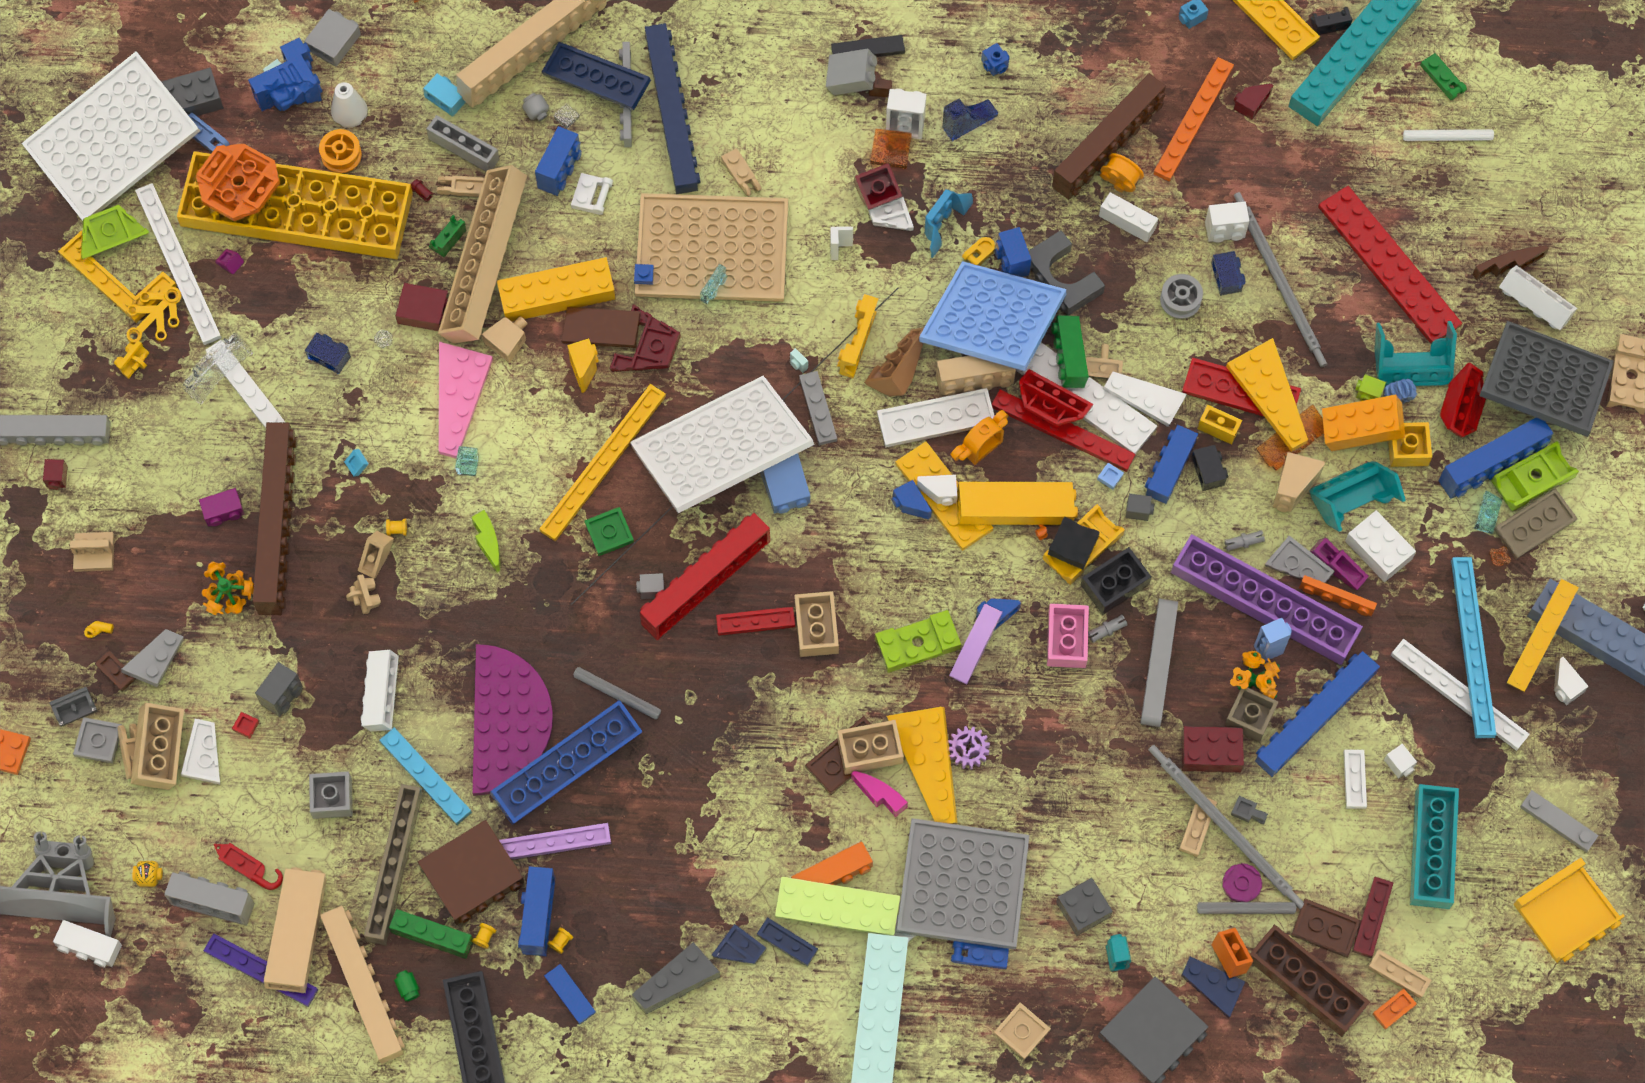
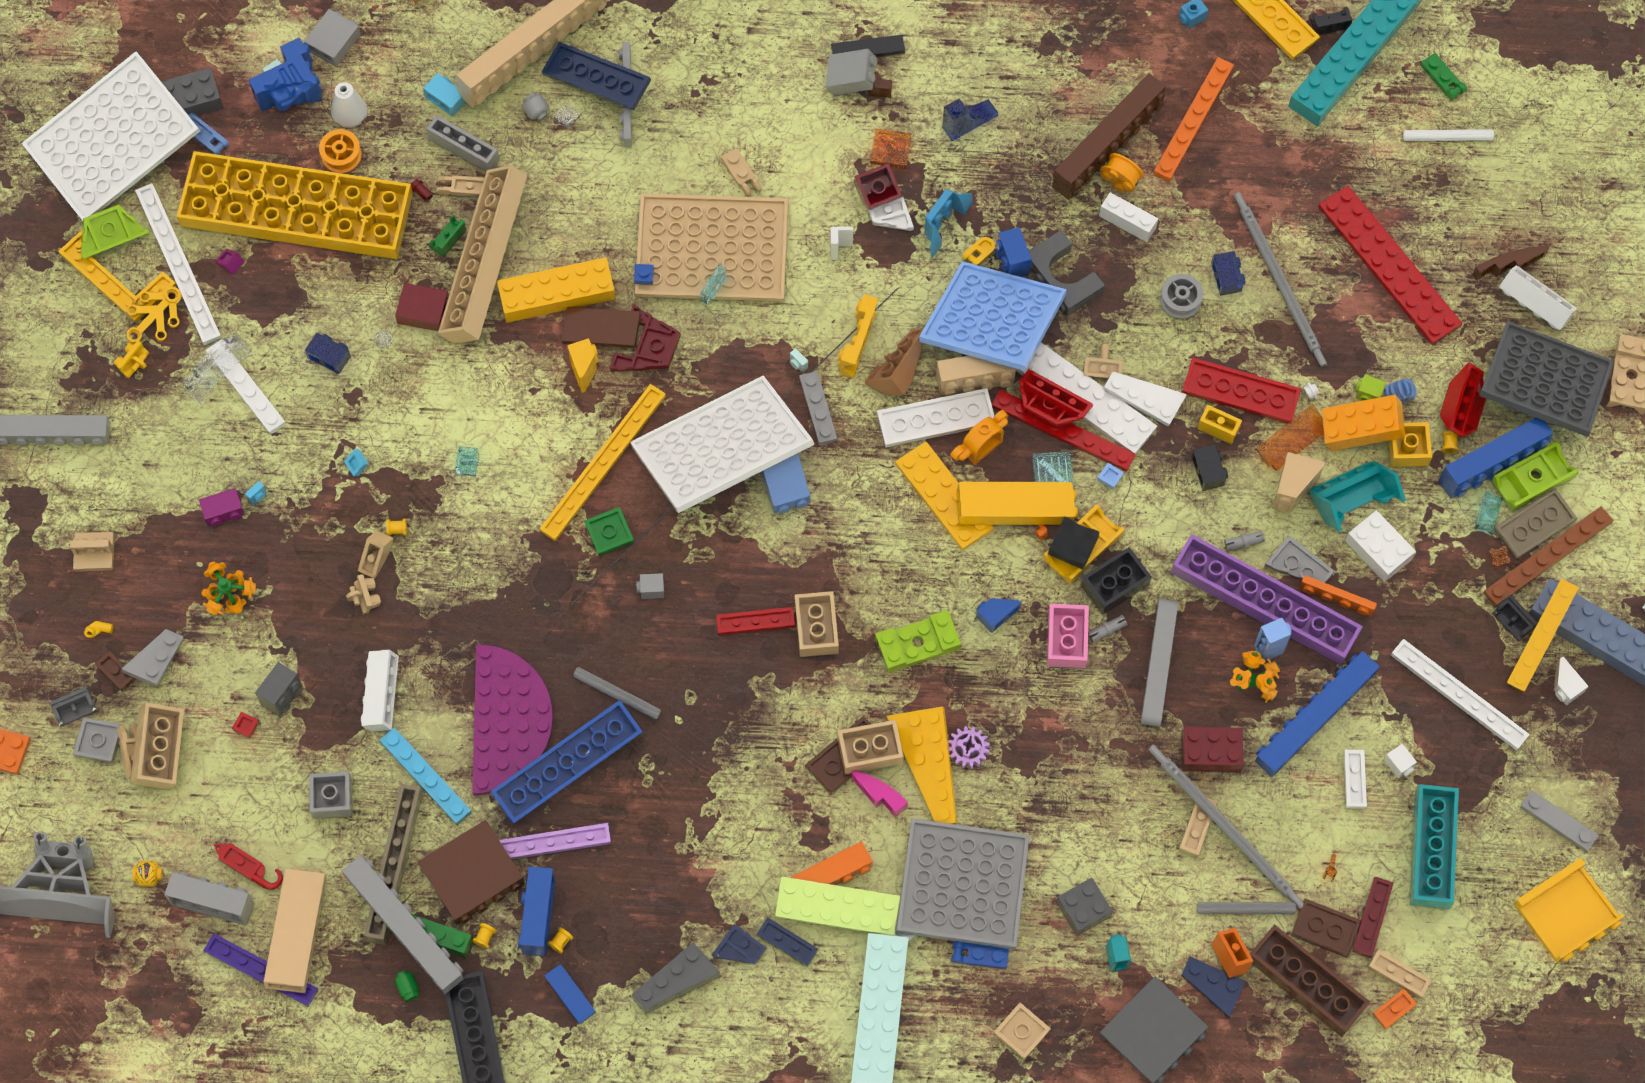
(55, 473): dark red brick -> none
(87, 944): white brick -> none
(201, 754): white wing -> none
(226, 169): orange piece -> none
(256, 493): none -> medium azure plate
(274, 519): reddish brown brick -> none
(362, 985): tan brick -> none
(402, 924): none -> light grey brick
(460, 386): bright pink wing -> none
(487, 538): lime slope -> none
(506, 337): tan torso -> none
(558, 161): blue brick -> none
(585, 193): white plate -> none
(671, 108): dark blue brick -> none
(704, 576): red brick -> none
(906, 112): white brick -> none
(911, 500): blue slope -> none
(939, 488): white slope -> none
(975, 644): lavender slope -> none
(995, 59): blue brick -> none
(1052, 467): none -> clear light blue tile
(1070, 351): green brick -> none
(1139, 507): dark grey brick -> none
(1171, 464): blue brick -> none
(1227, 222): white brick -> none
(1242, 883): magenta tile -> none
(1246, 809): dark grey plate -> none
(1252, 99): dark red slope -> none
(1252, 713): dark tan brick -> none
(1267, 386): yellow wing -> none
(1311, 391): none -> white plate
(1330, 870): none -> clear orange hand
(1340, 562): magenta slope -> none
(1420, 367): teal windscreen -> none
(1450, 443): none -> yellow bush
(1473, 647): medium azure plate -> none
(1515, 618): none -> black hinge
(1548, 556): none -> dark orange plate

